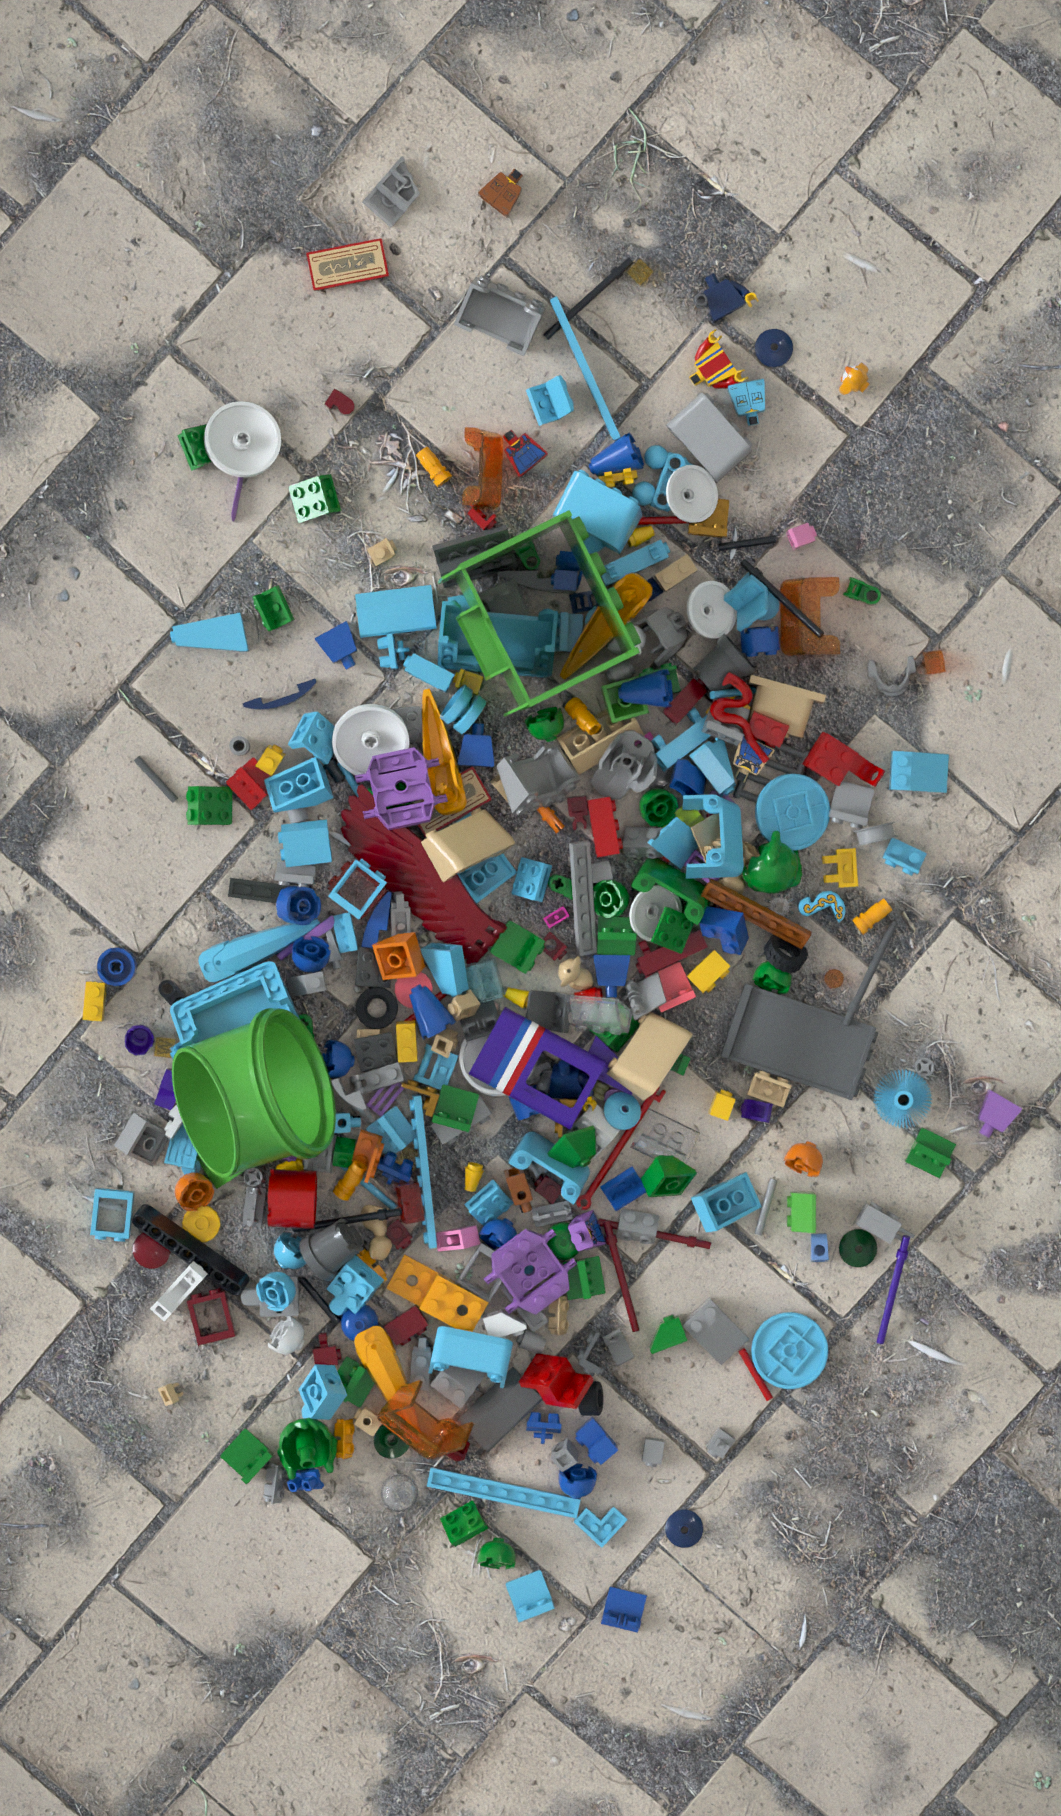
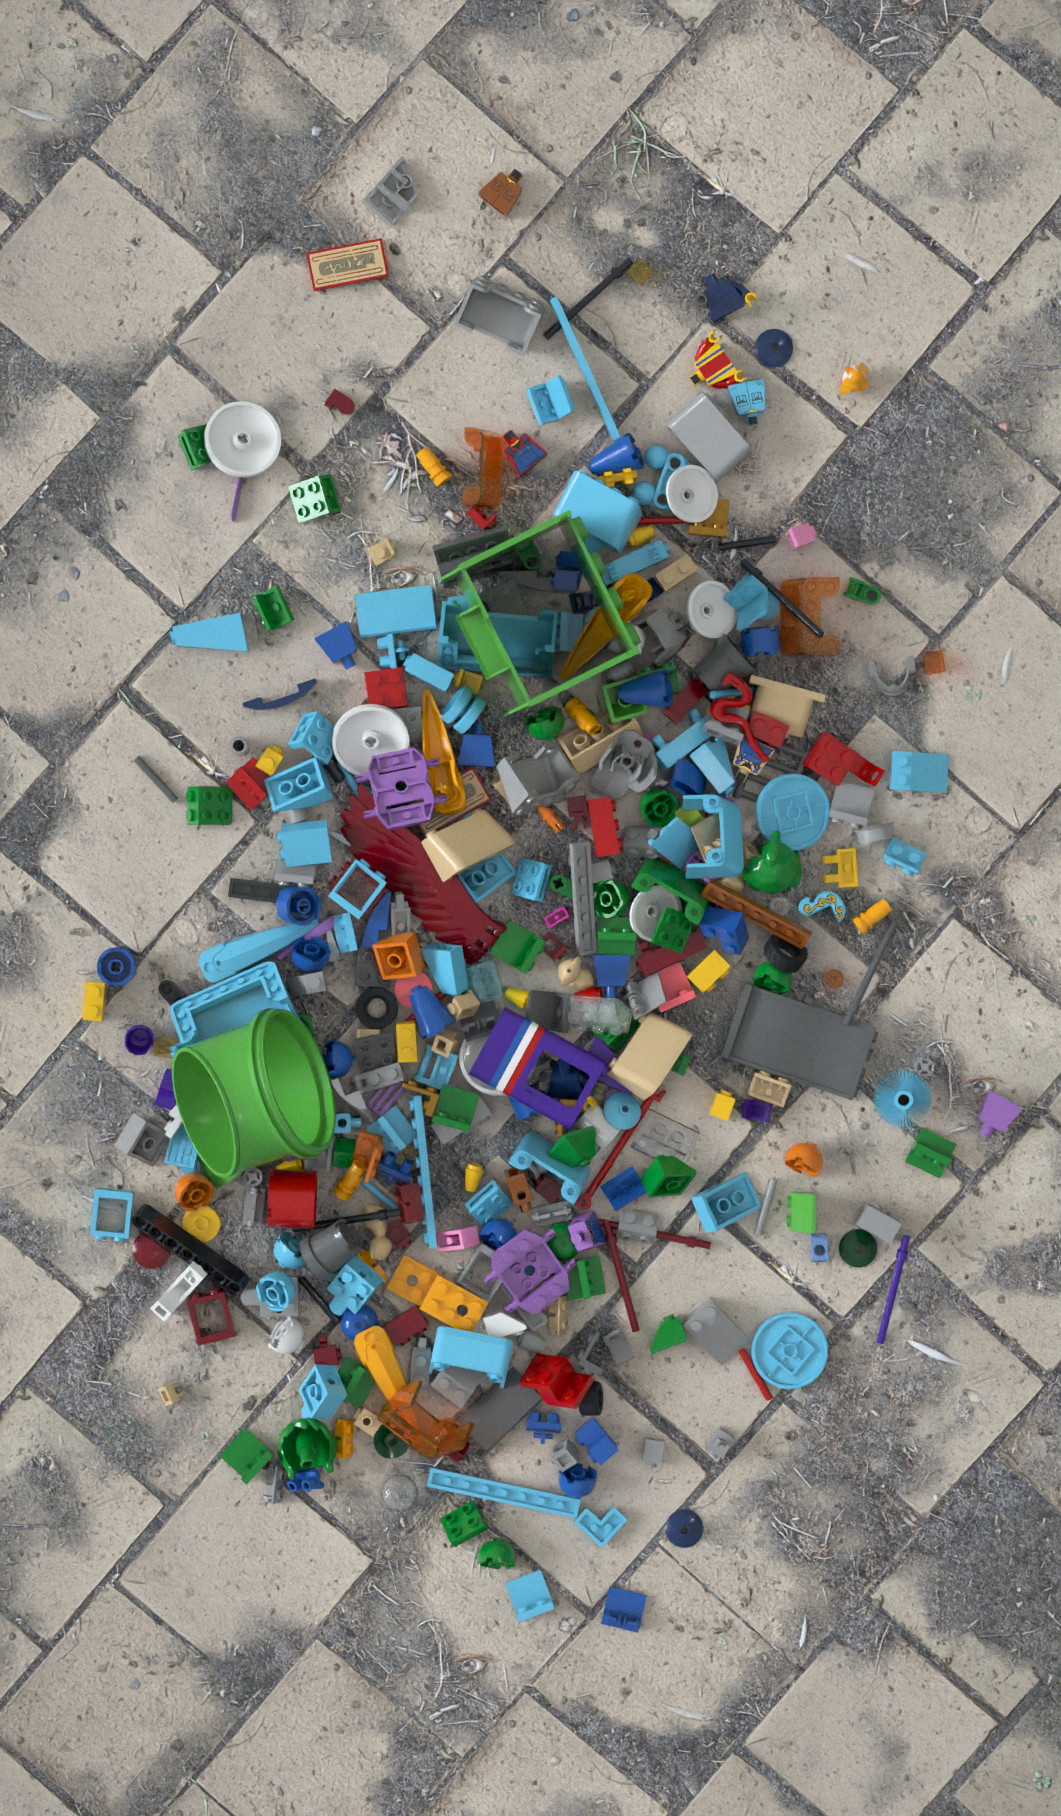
(386, 687): none -> red brick

